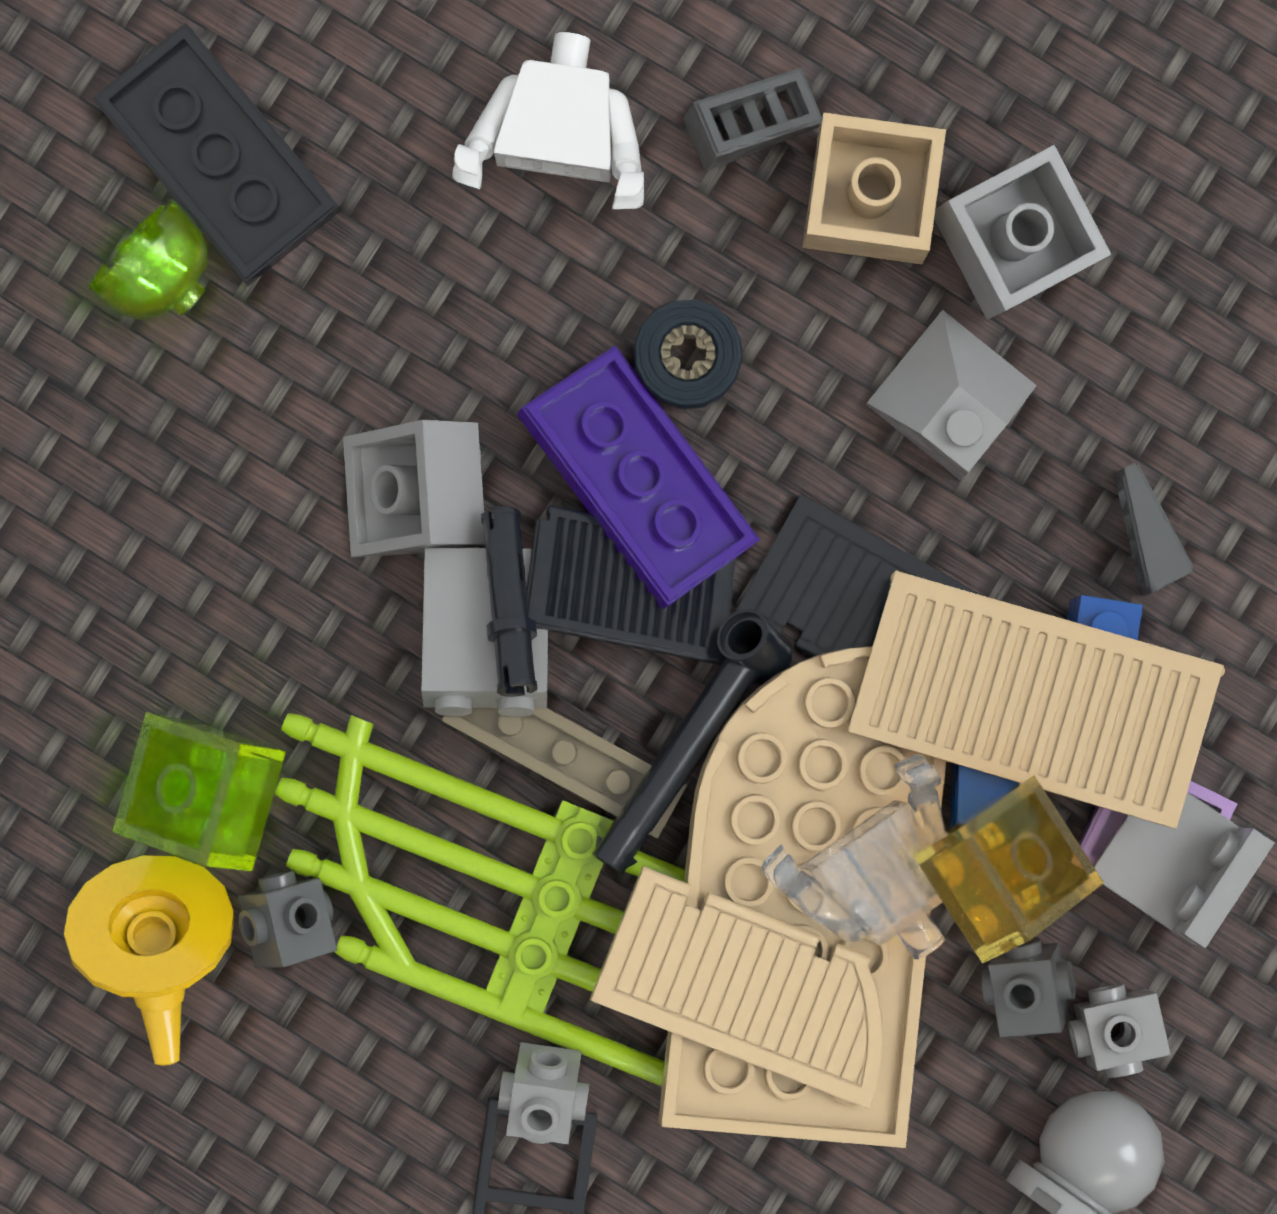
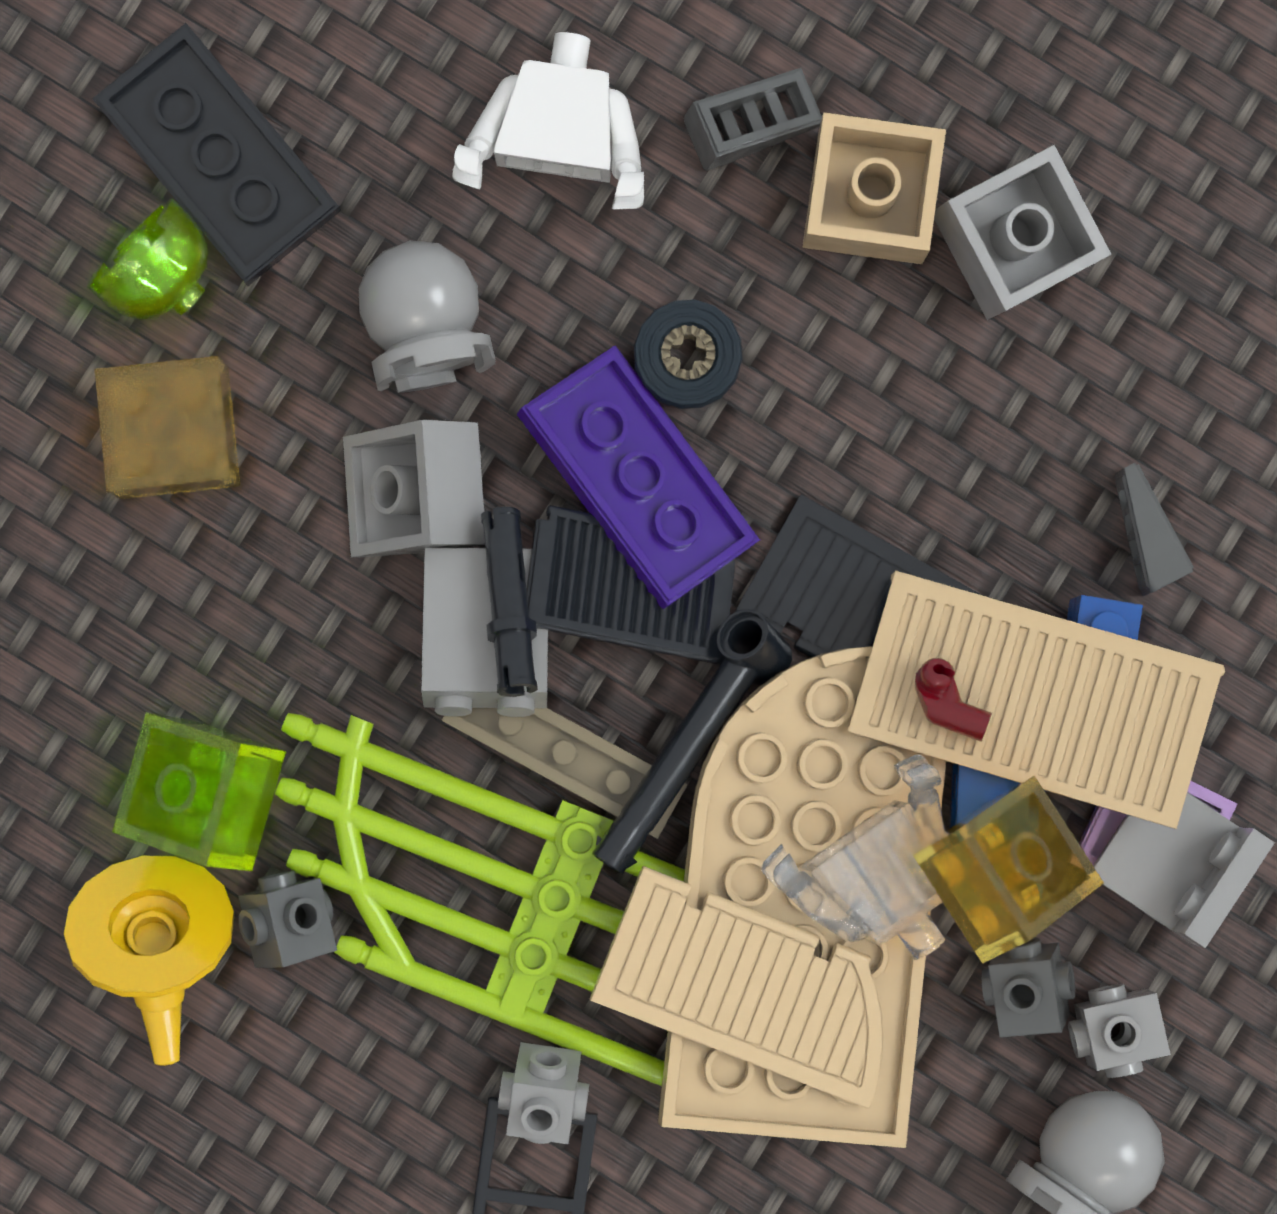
(167, 427): none -> clear yellow brick
(422, 312): none -> light grey tile
(943, 703): none -> dark red arm
(951, 395): light grey slope -> none

